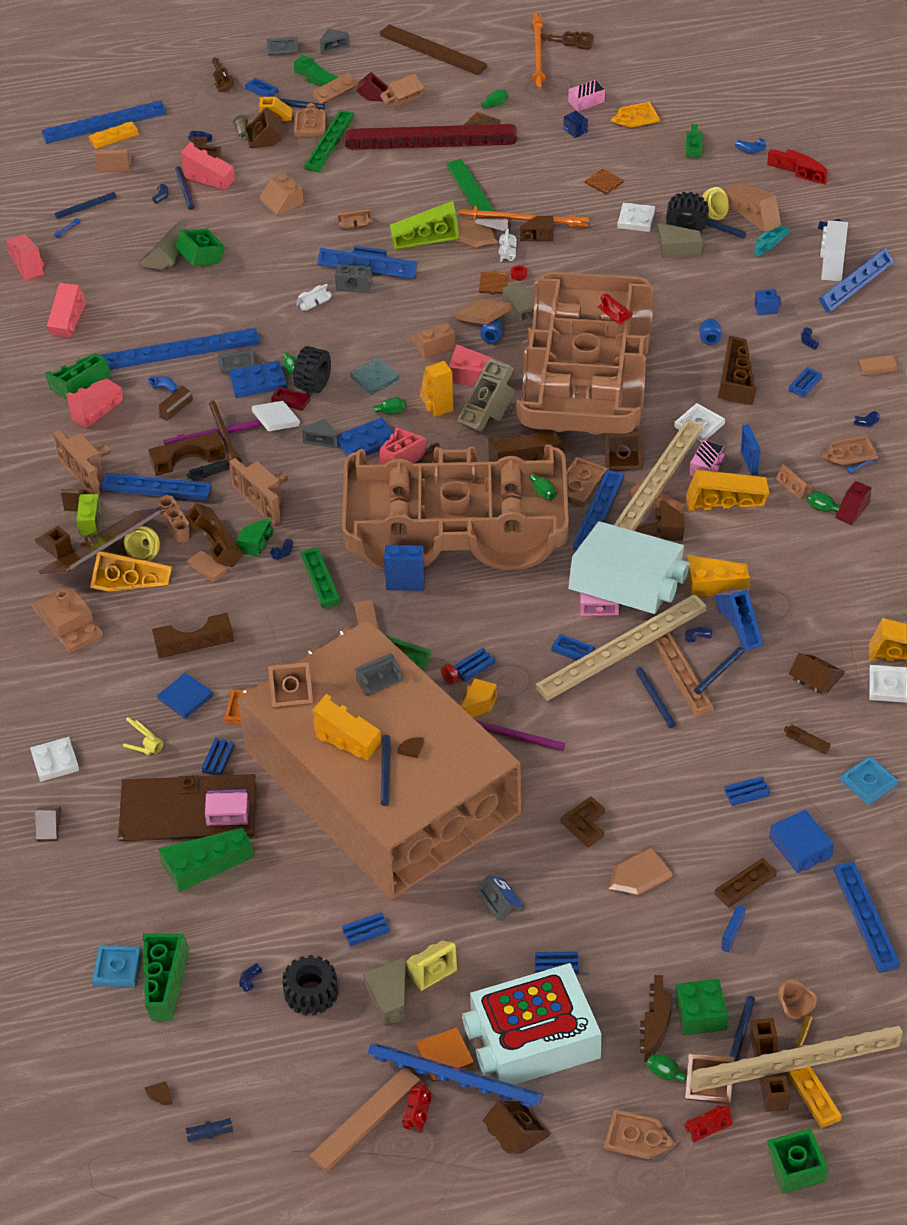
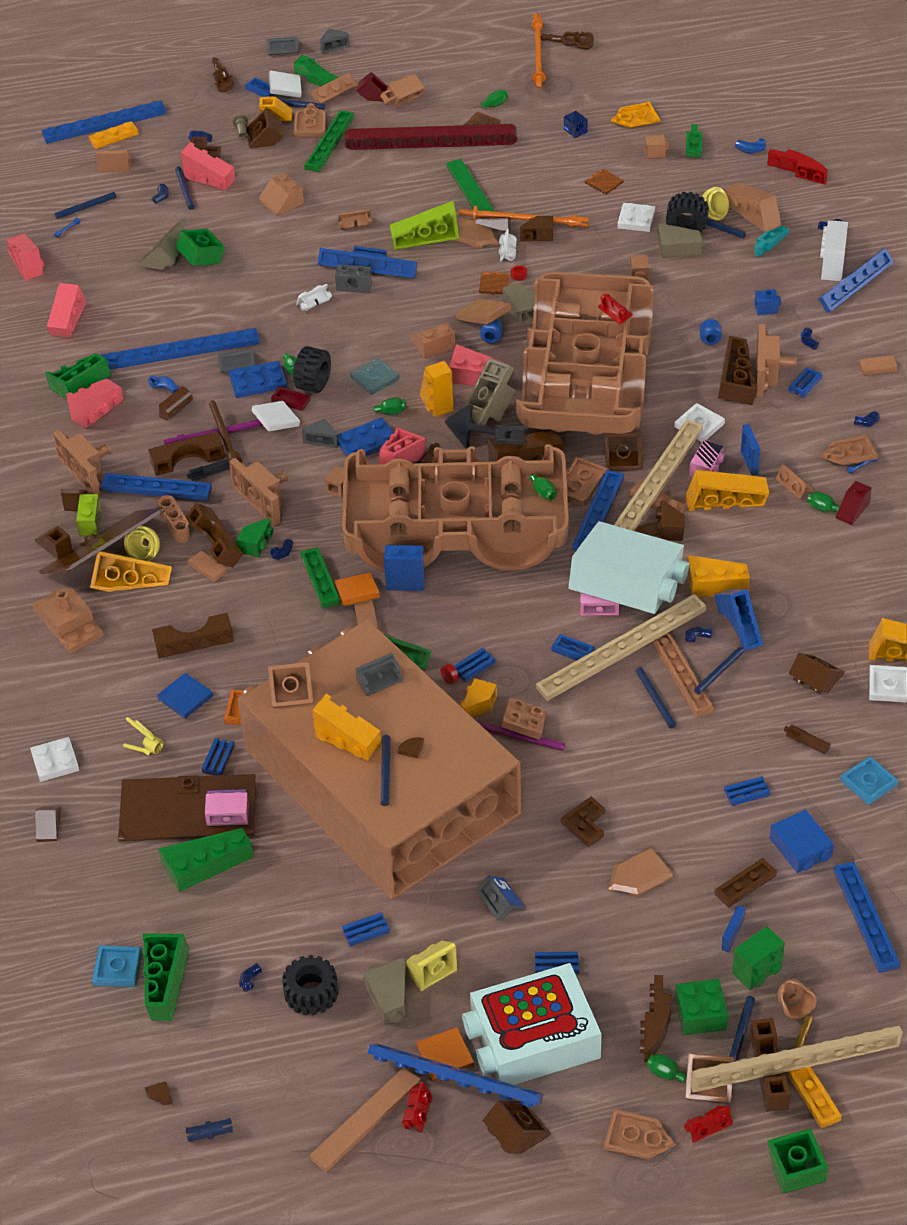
(285, 84): none -> white tile
(334, 481): none -> nougat brick
(356, 589): none -> orange tile
(433, 49): reddish brown tile -> none
(462, 425): none -> black piece
(524, 718): none -> nougat plate
(586, 95): bright pink brick -> none
(639, 266): none -> nougat brick
(655, 146): none -> nougat brick
(758, 958): none -> green brick
(769, 360): none -> nougat brick

